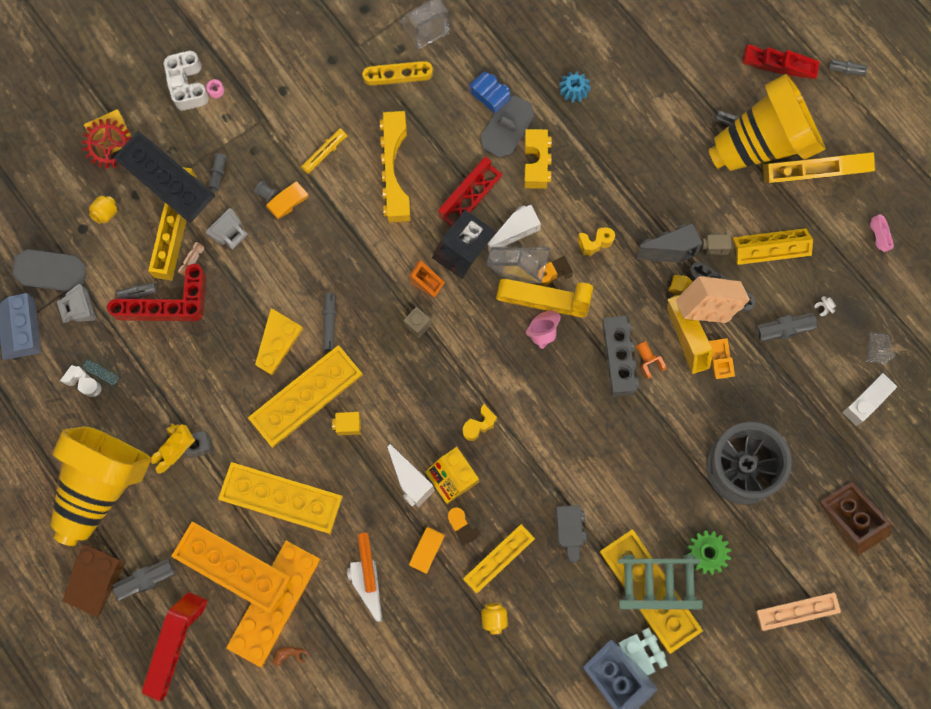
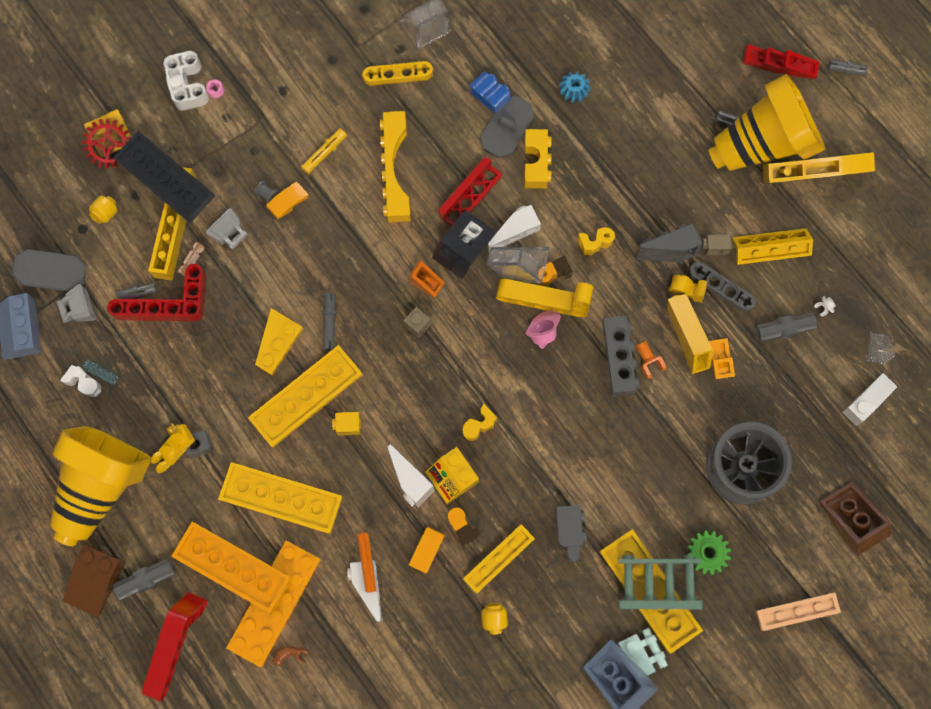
(217, 172): dark grey pin -> none
(712, 299): light nougat brick -> none
(883, 236): bright pink plate -> none

